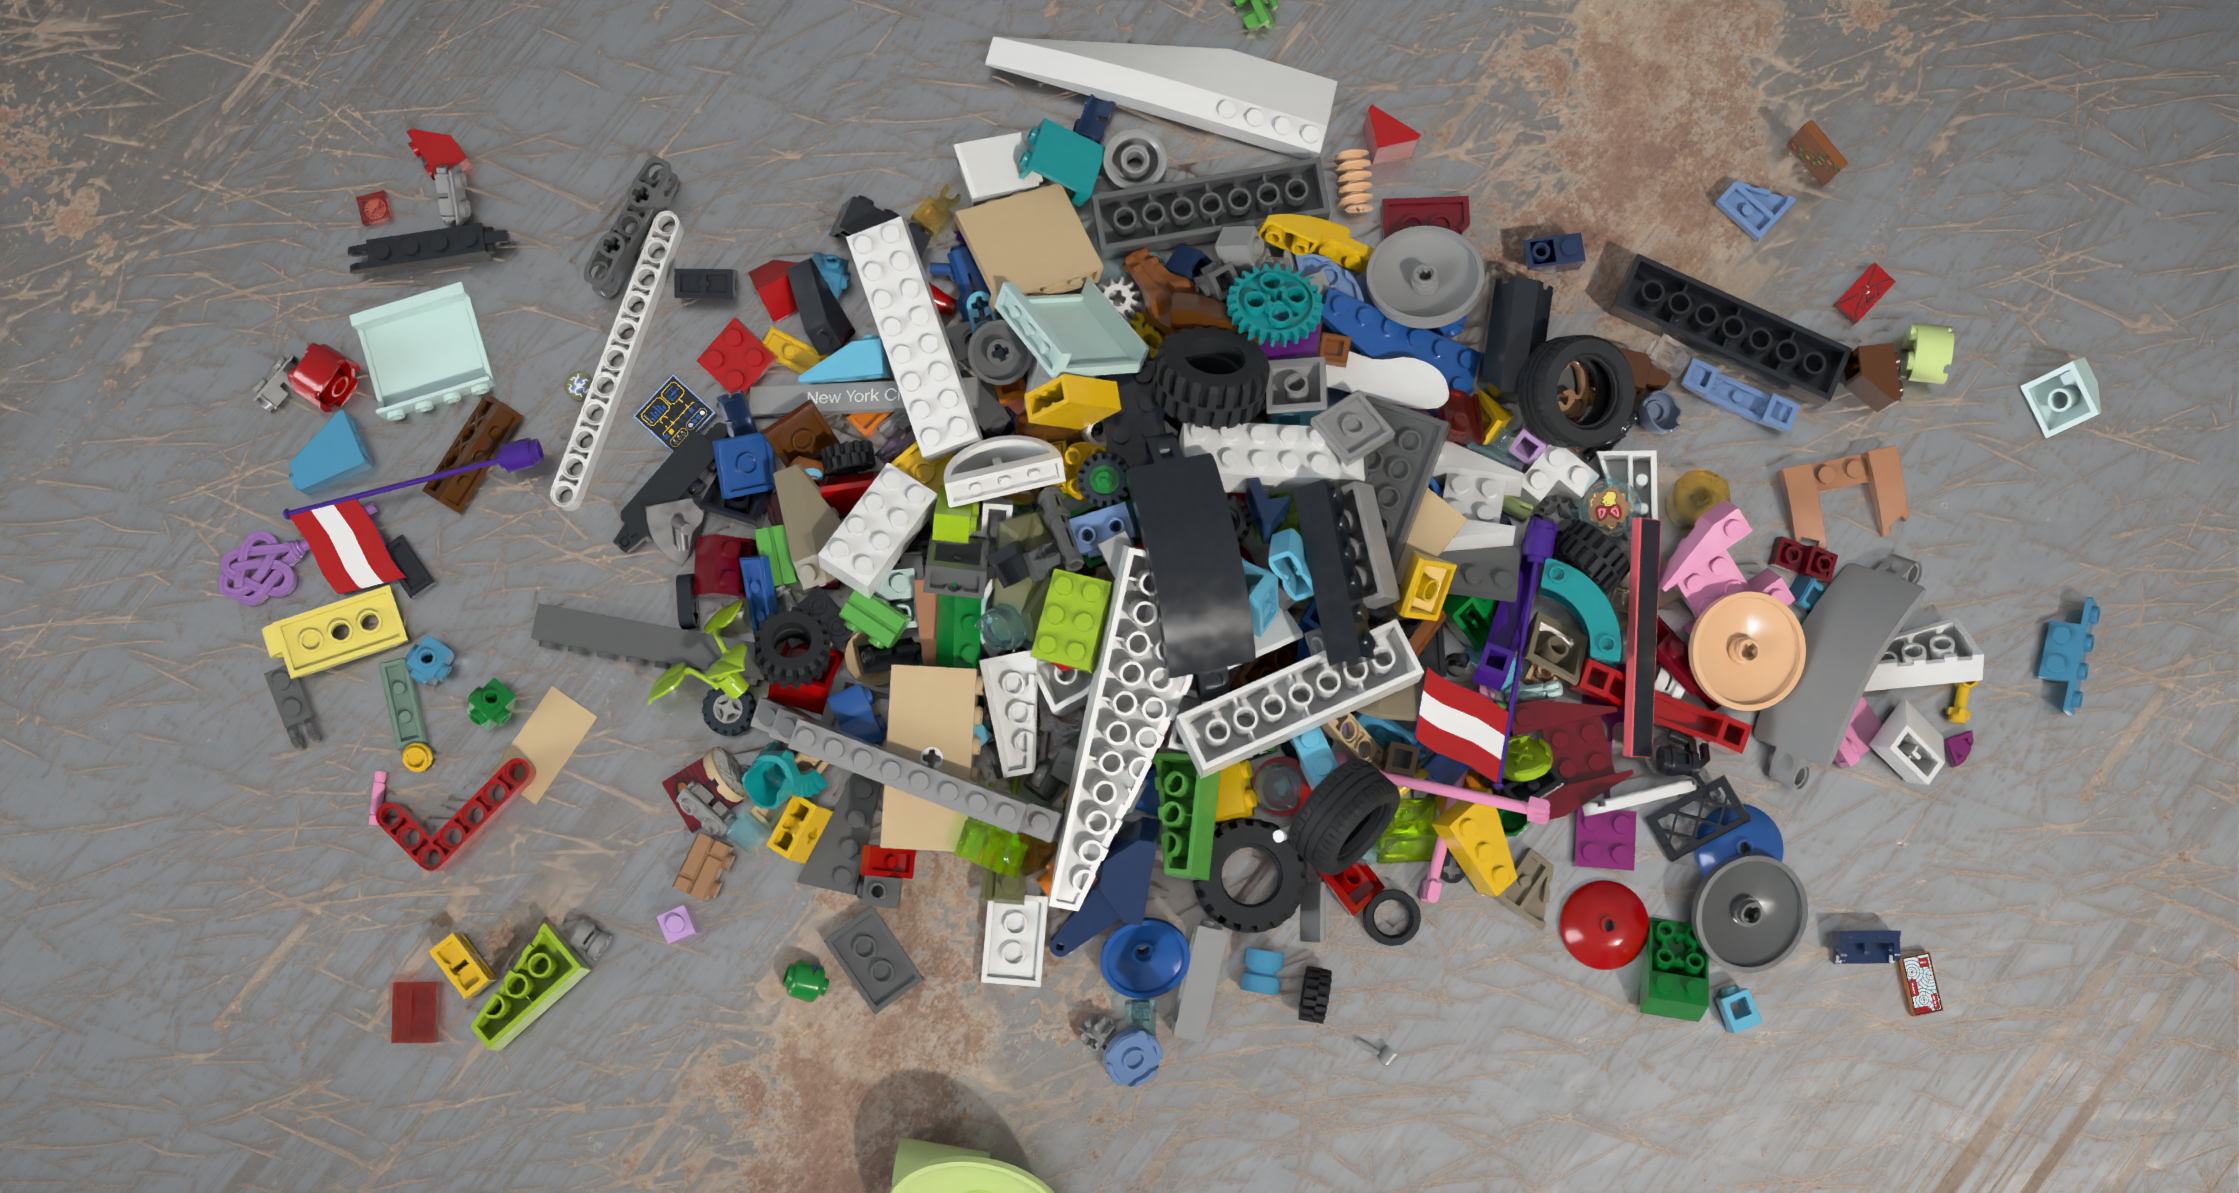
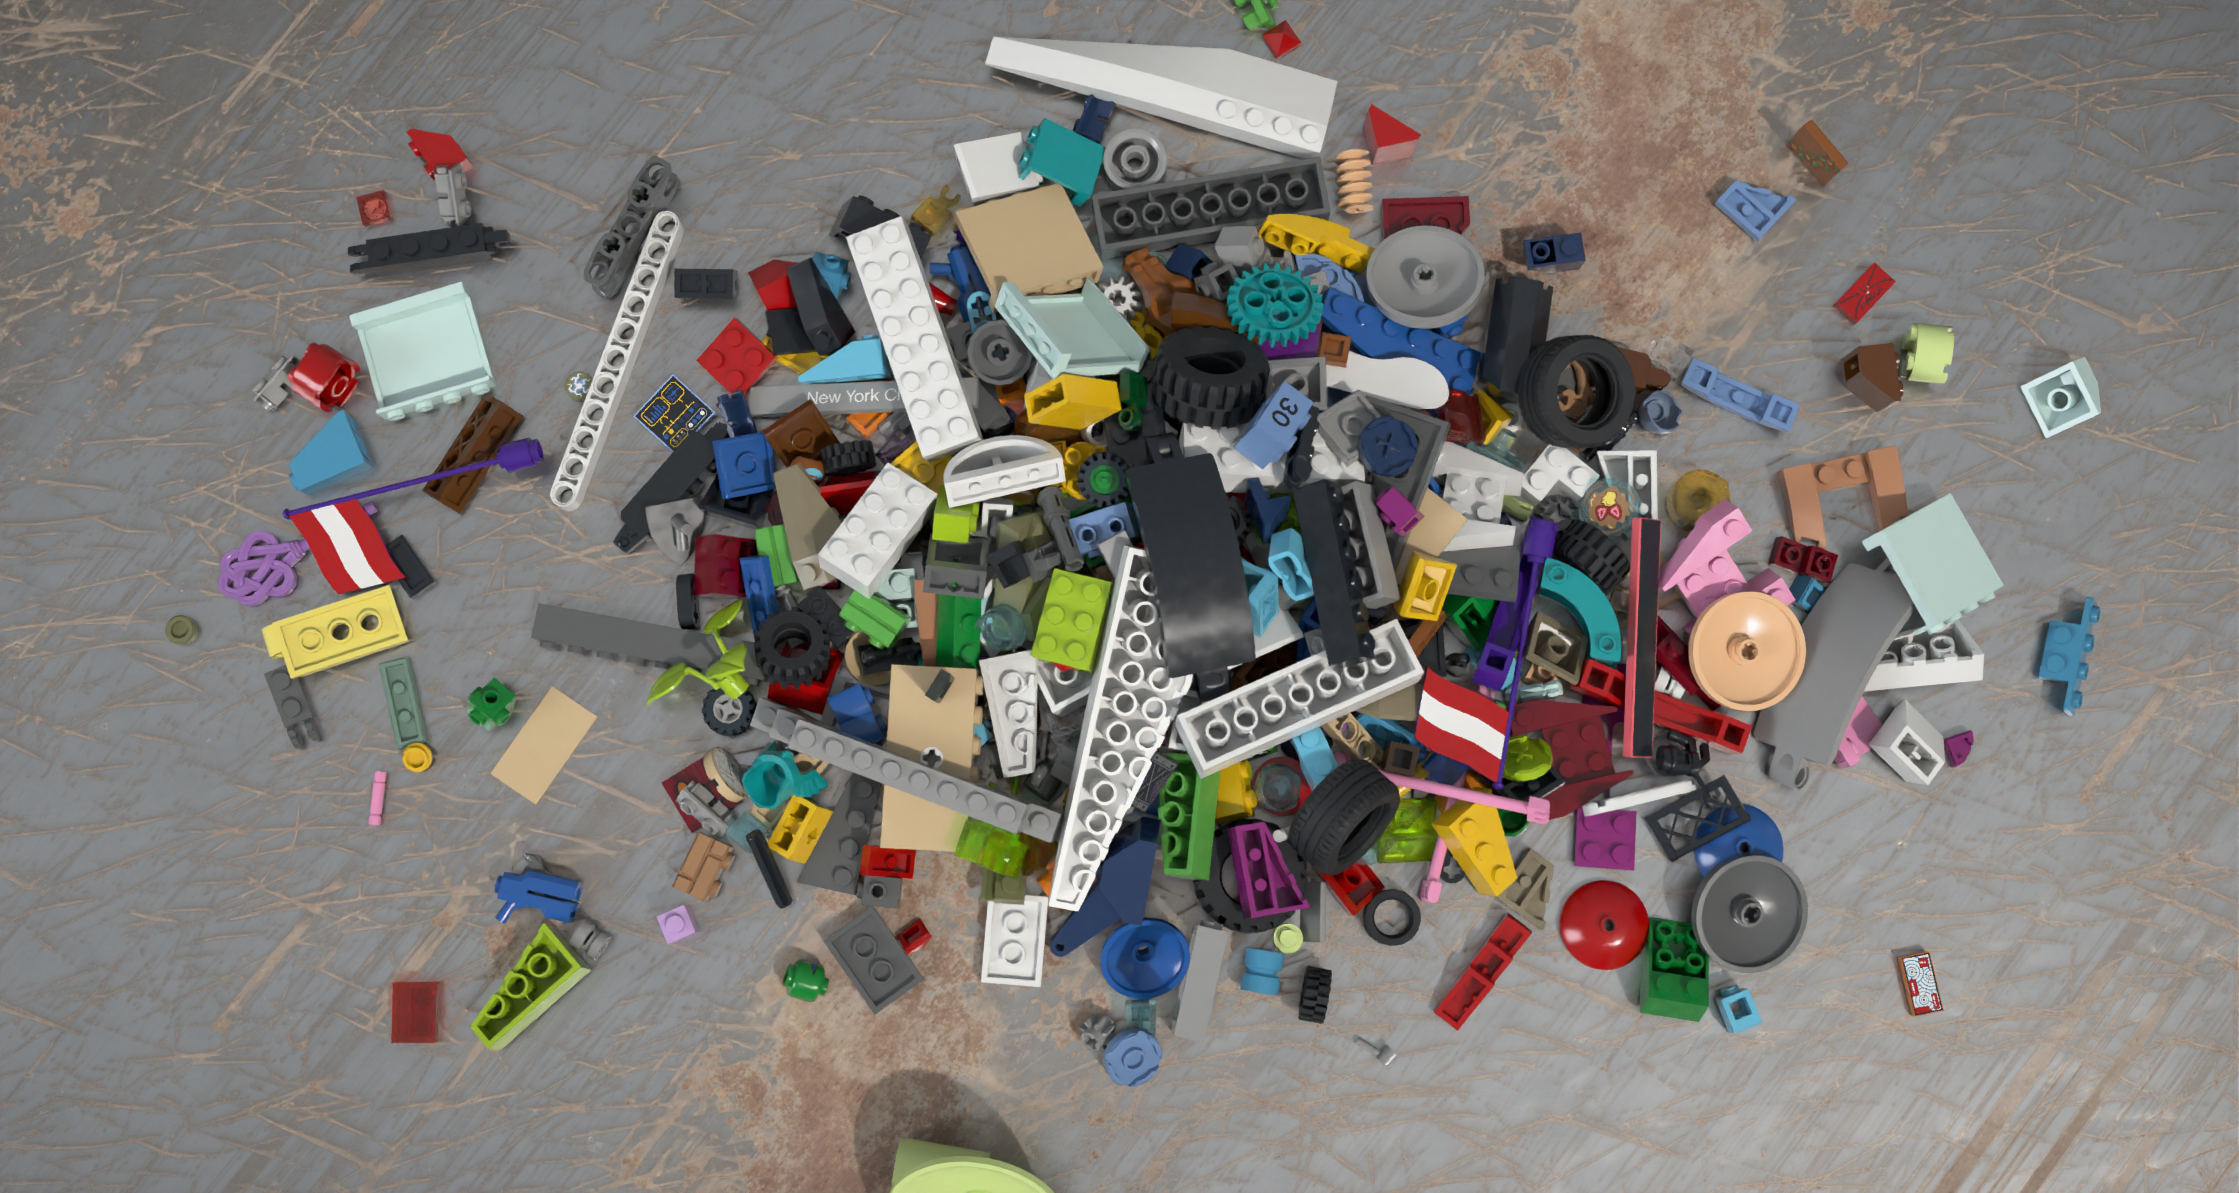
(181, 630): none -> olive tile
(433, 652): dark azure brick -> none
(462, 819): red beam -> none
(463, 965): yellow brick -> none
(533, 889): none -> blue piece
(769, 868): none -> black axle
(787, 332): none -> black piece
(914, 937): none -> red slope
(940, 686): none -> pearl dark grey tile
(1134, 394): none -> dark green plate
(1155, 779): none -> tile
(1261, 873): none -> magenta wedge
(1275, 426): none -> medium blue brick
(1281, 39): none -> red slope
(1288, 938): none -> yellowish green plate
(1298, 457): none -> black hinge
(1387, 446): none -> dark blue tile
(1398, 510): none -> magenta brick
(1482, 971): none -> red slope
(1527, 445): lavender brick -> none
(1730, 331): black brick -> none
(1866, 946): dark blue hinge -> none
(1938, 562): none -> light aqua panel
(1958, 713): yellow bar -> none

